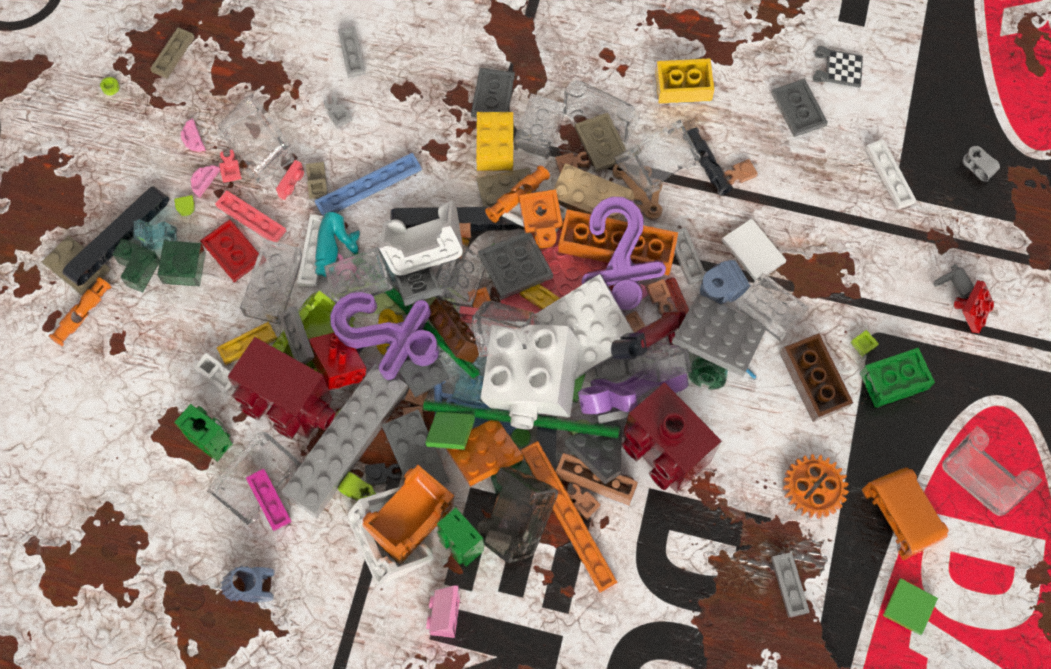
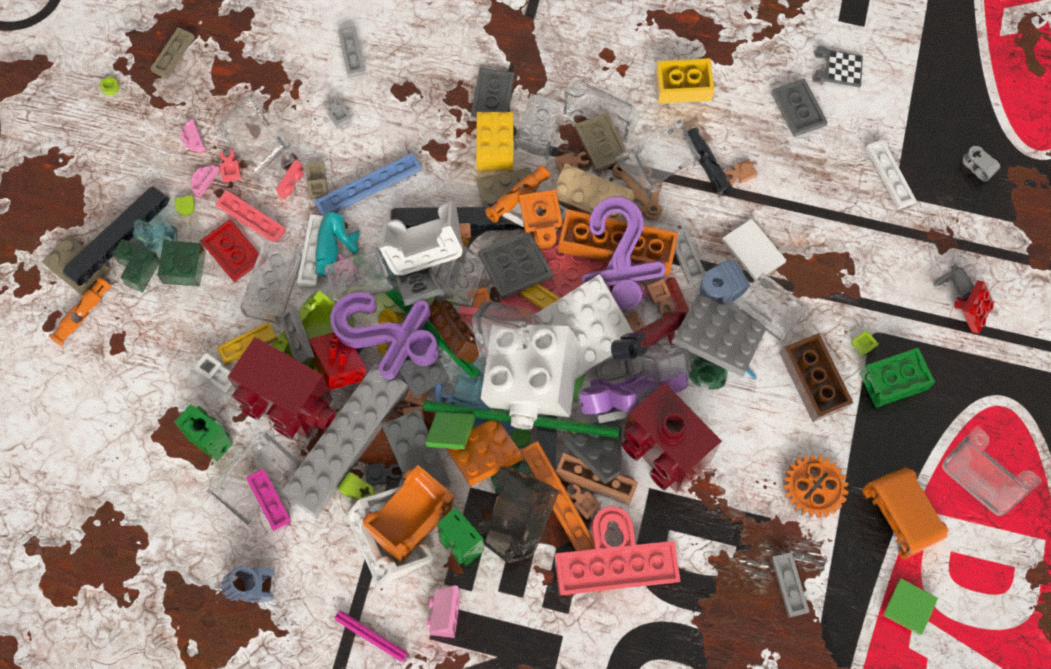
(371, 636): none -> dark pink axle
(618, 566): none -> coral plate

